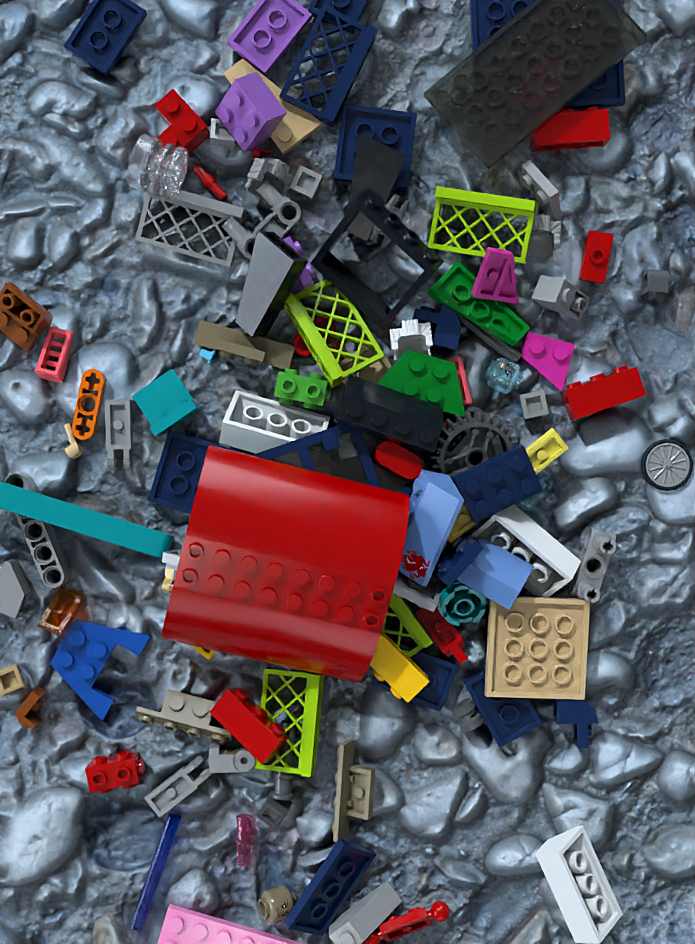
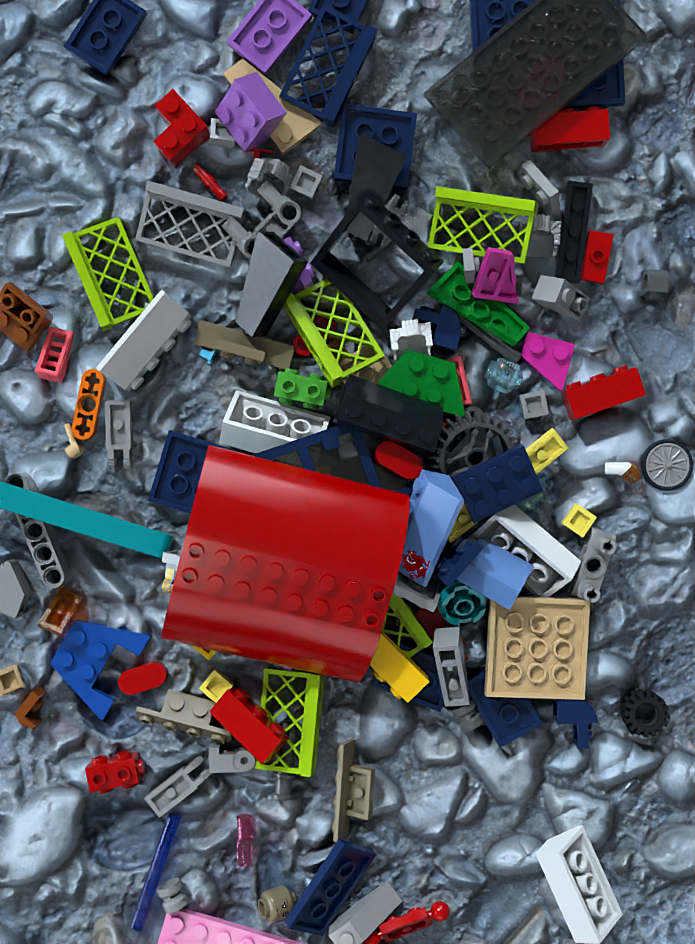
(88, 277): none -> lime fence
(142, 678): none -> red tile
(145, 342): none -> white slope
(157, 167): clear wheel -> none
(166, 403): teal bracket -> none
(172, 895): none -> light grey wheel
(216, 685): none -> light yellow plate
(274, 810): dark grey slope -> none
(451, 666): none -> light grey slope
(471, 265): none -> light grey plate
(573, 231): none -> black plate
(578, 520): none -> light yellow plate
(623, 469): none -> arm
(655, 723): none -> black tyre

